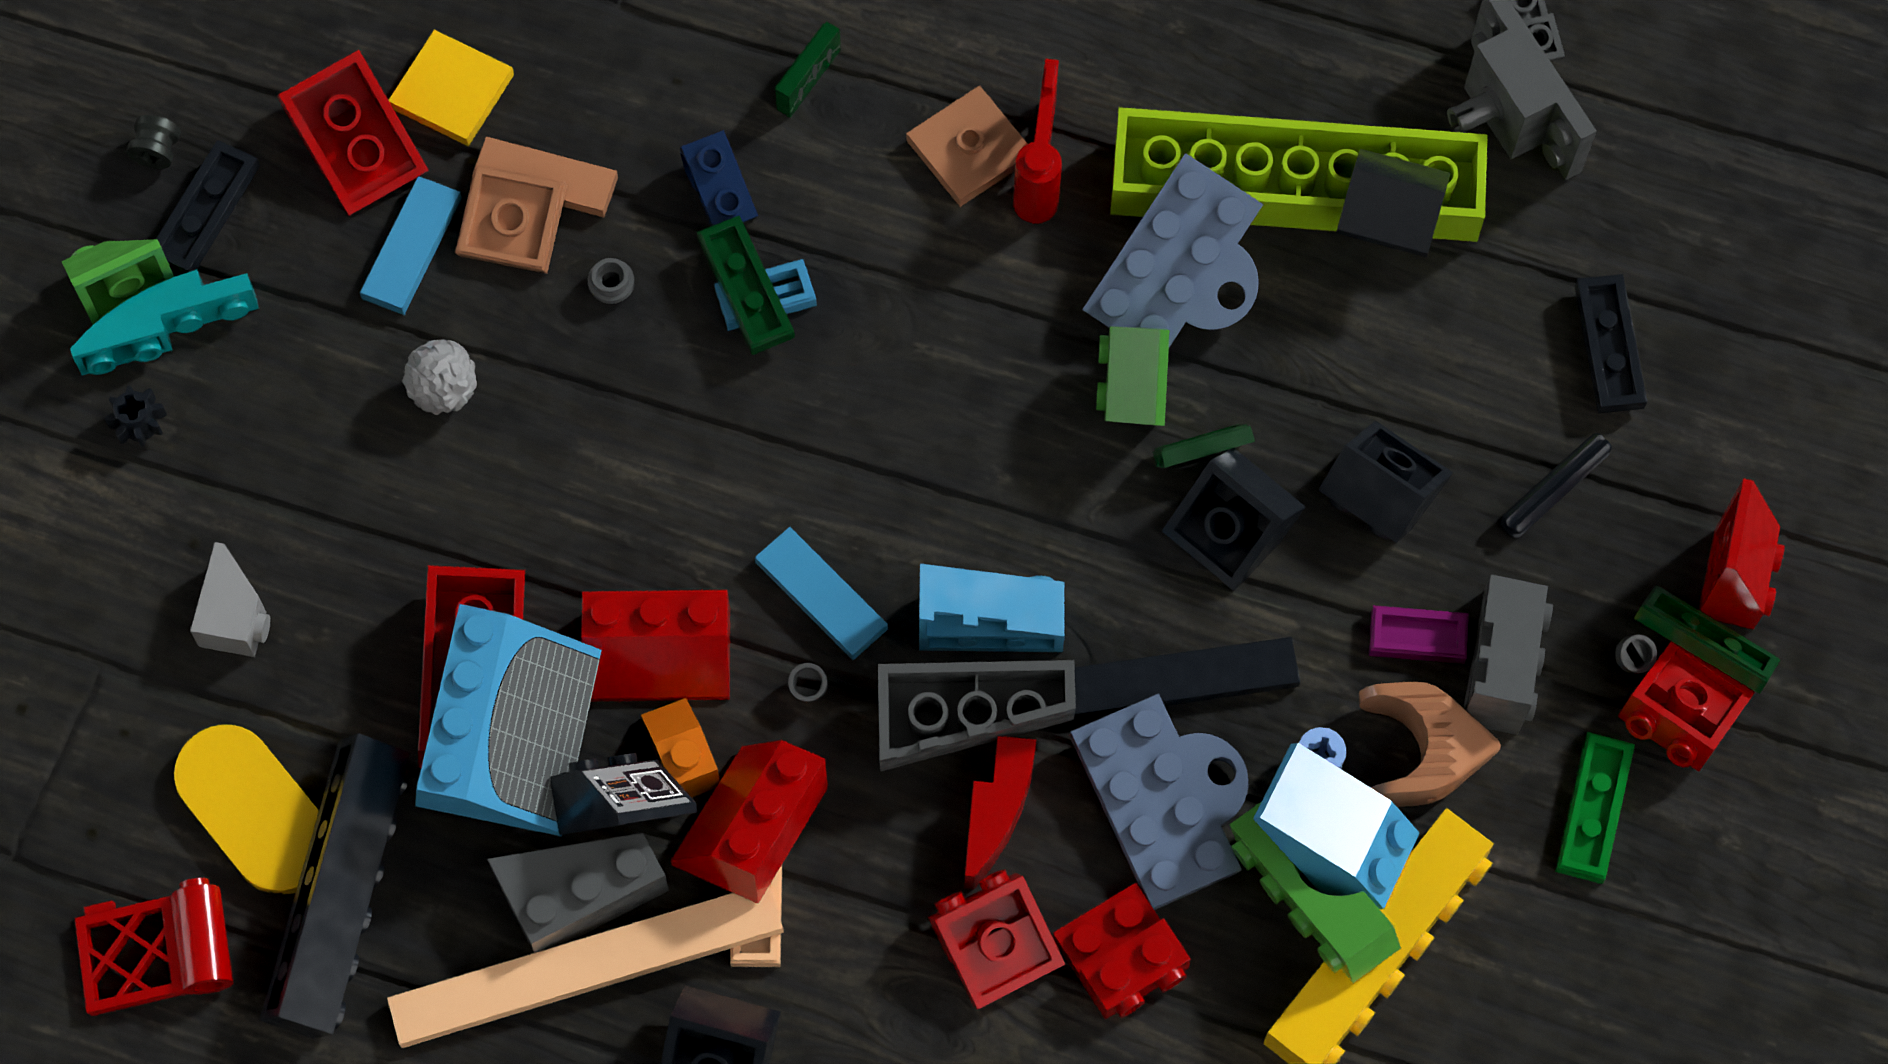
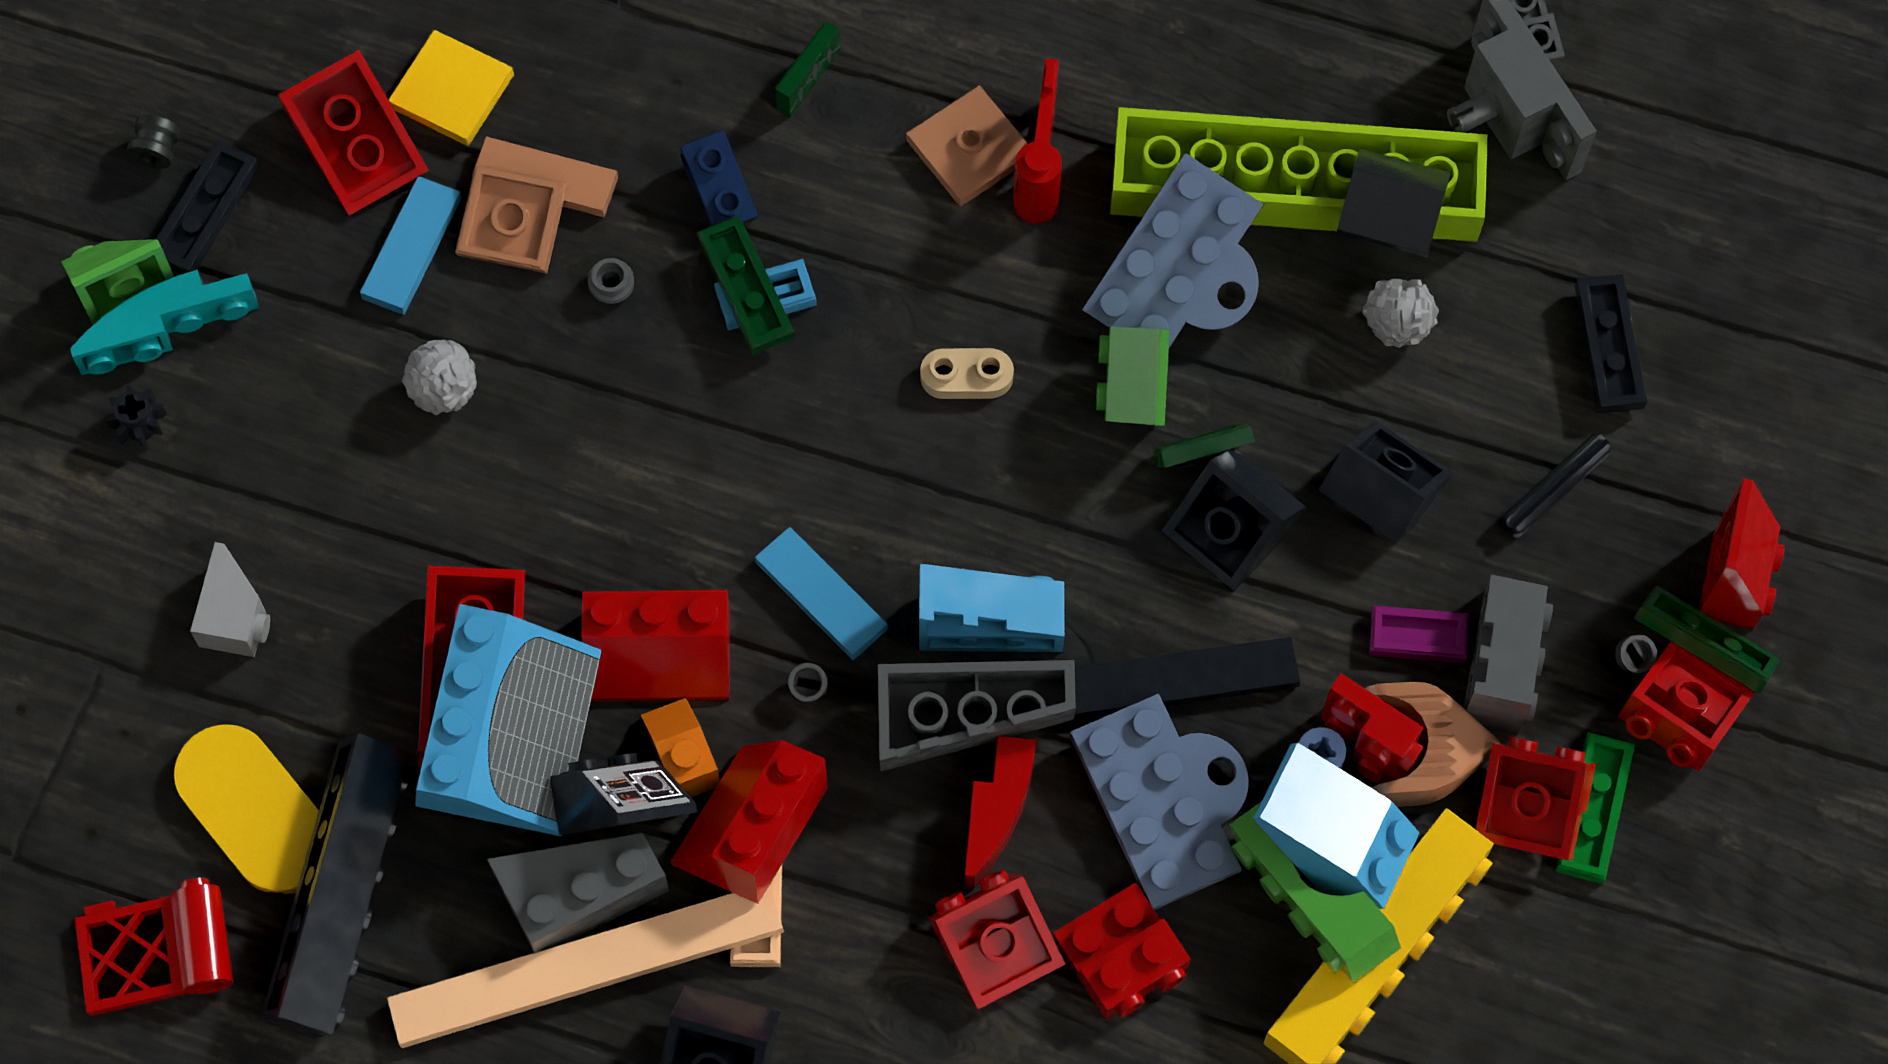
(967, 376): none -> tan plate
(1383, 735): none -> red plate
(1400, 311): none -> light grey piece
(1535, 798): none -> red plate

